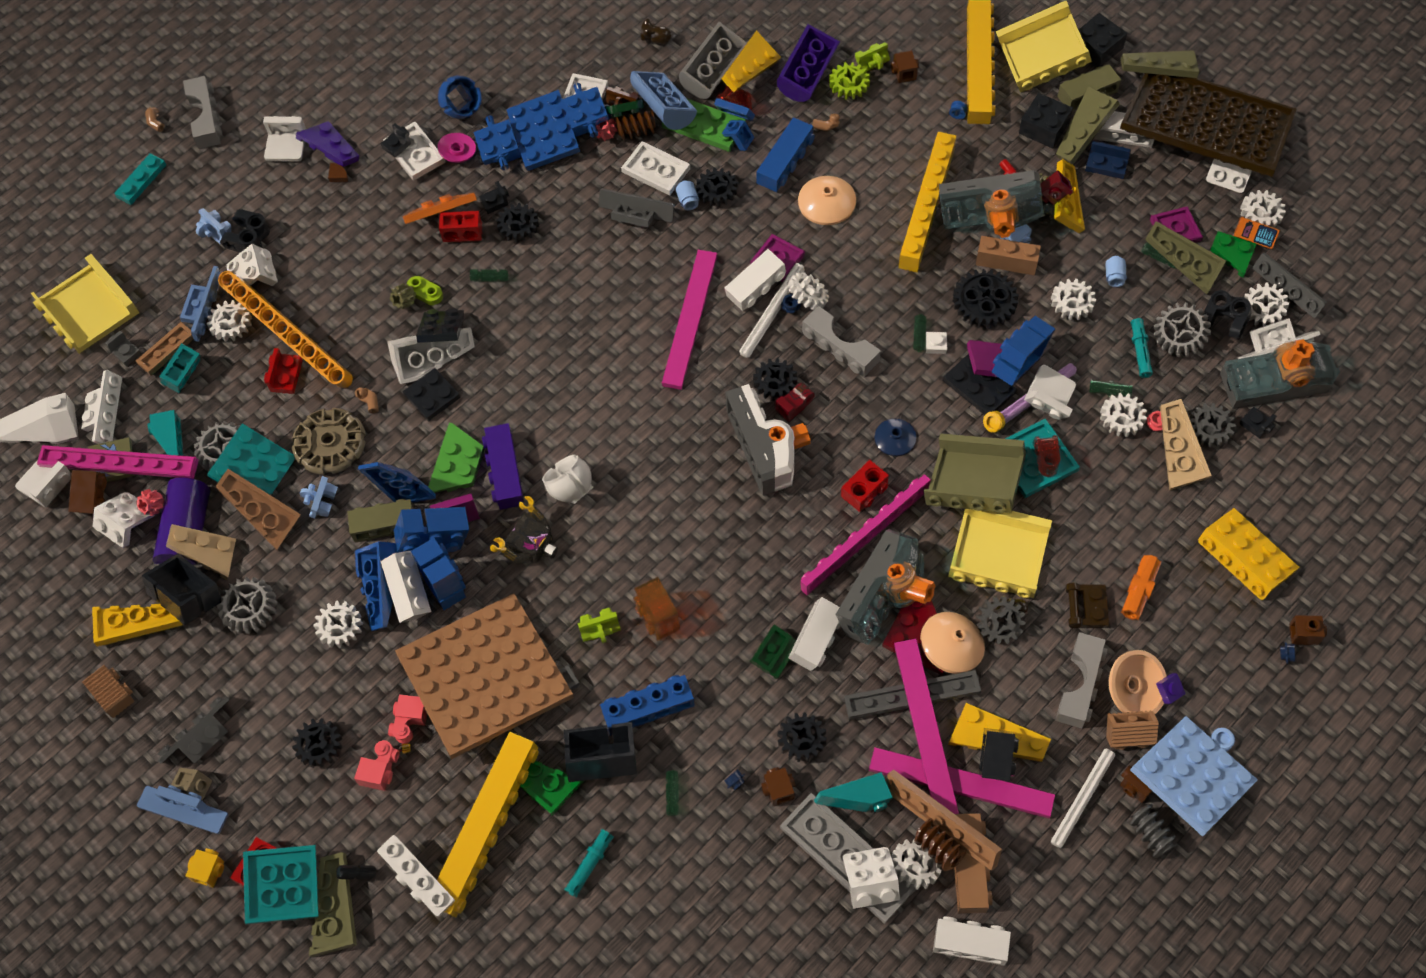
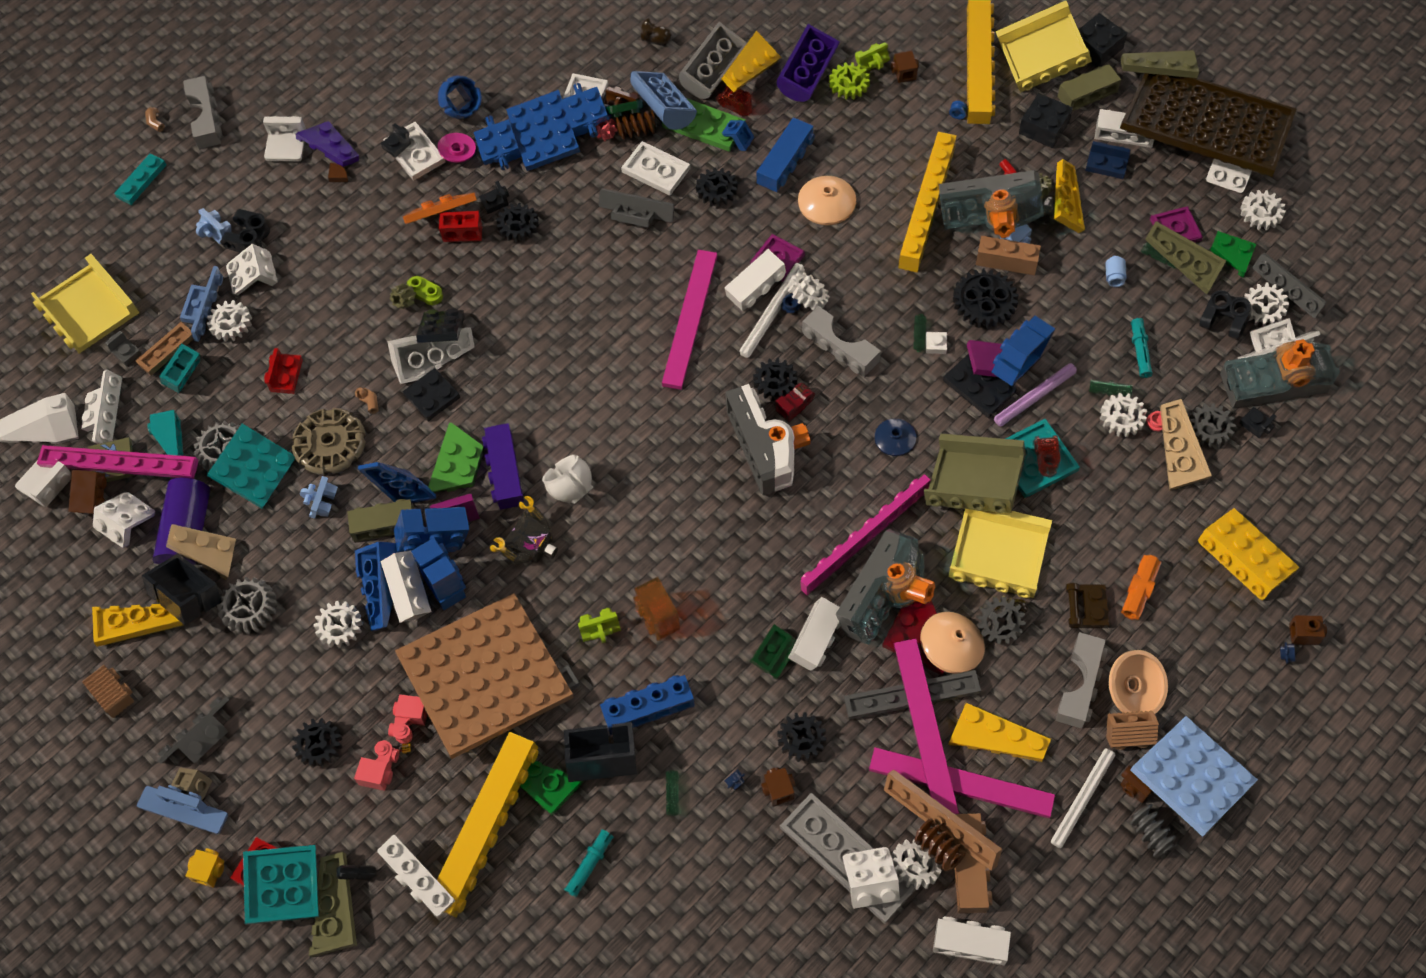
(150, 502): coral gear -> none
(262, 510): medium nougat wing -> none
(292, 332): light orange beam -> none
(489, 275): clear green axle -> none
(687, 195): light blue brick -> none
(734, 109): blue tile -> none
(827, 125): medium nougat arm -> none
(858, 795): teal slope -> none
(860, 483): red brick -> none
(994, 421): yellow tile -> none
(998, 754): black brick -> none
(1051, 392): white bracket -> none
(1055, 188): dark red brick -> none
(1073, 299): white gear -> none
(1088, 120): olive wing -> none
(1167, 320): light grey gear -> none
(1170, 688): dark purple plate -> none
(1223, 738): light blue tile -> none
(1256, 232): tile -> none

